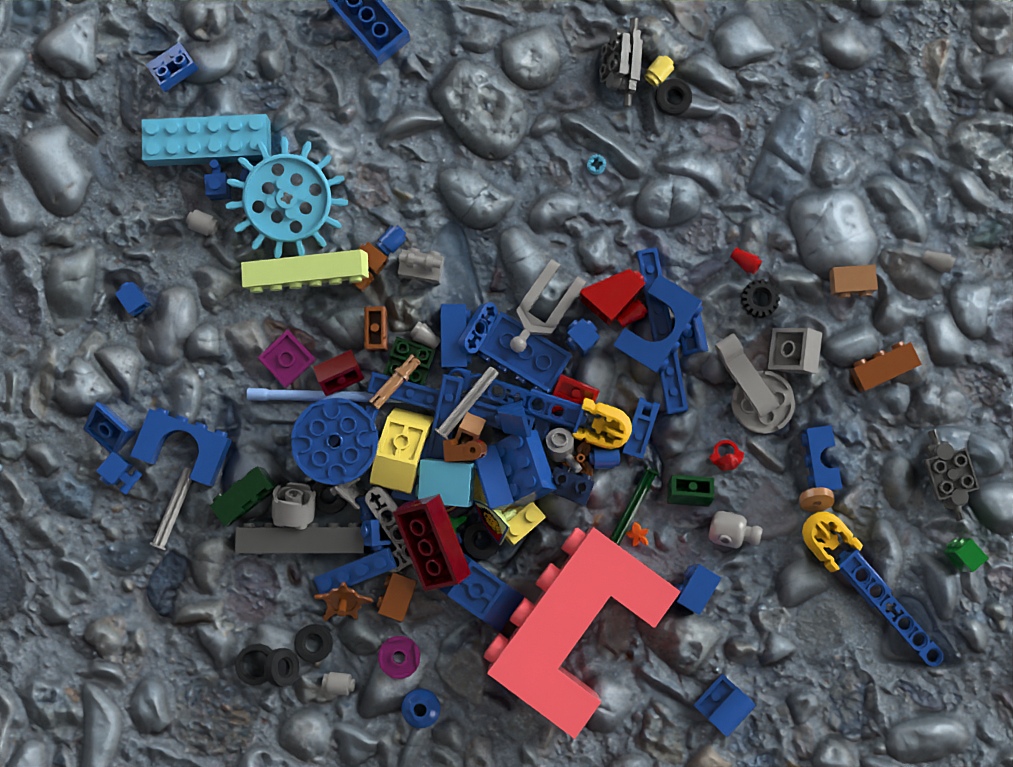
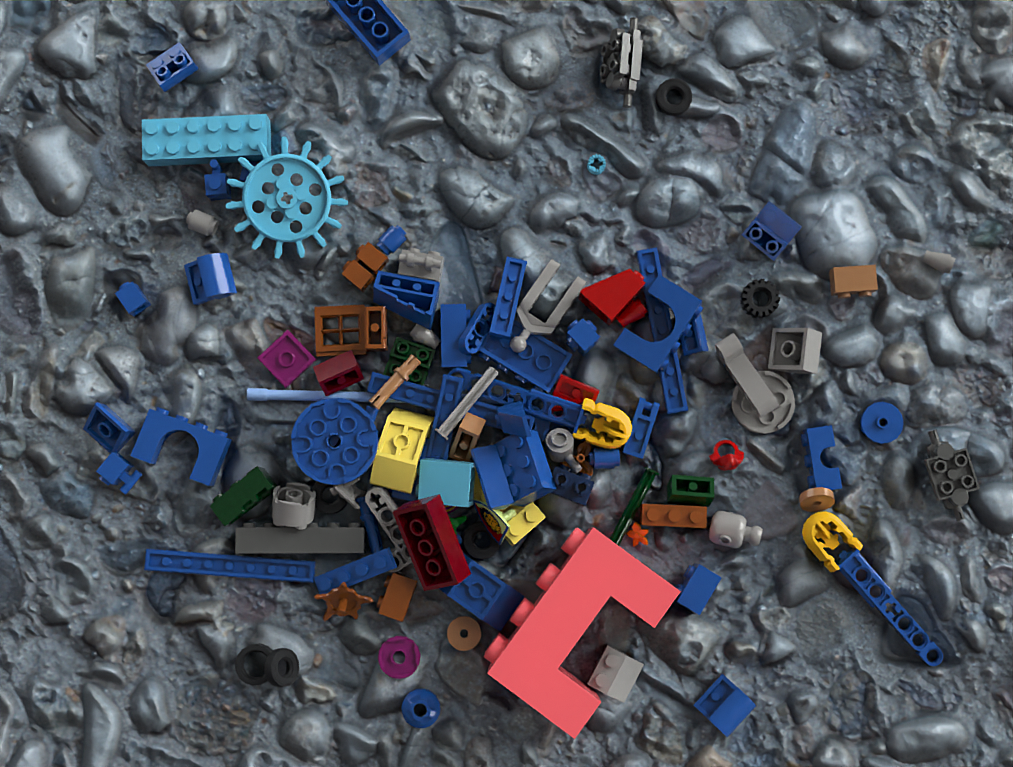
(173, 509): light grey axle -> none
(210, 278): none -> blue brick
(230, 565): none -> blue tile
(300, 645): black tyre -> none
(305, 270): yellowish green brick -> none
(333, 312): none -> dark orange piece
(338, 683): light grey brick -> none
(371, 535): blue bracket -> none
(407, 296): none -> blue wedge
(459, 452): dark orange leg -> none
(464, 643): none -> medium nougat piece
(508, 298): none -> blue plate
(614, 673): none -> light grey slope
(659, 70): light yellow brick -> none
(673, 515): none -> dark orange arch
(747, 261): red cone -> none
(771, 230): none -> blue brick
(871, 427): none -> blue plate
(885, 366): dark orange brick -> none
(965, 554): green brick -> none

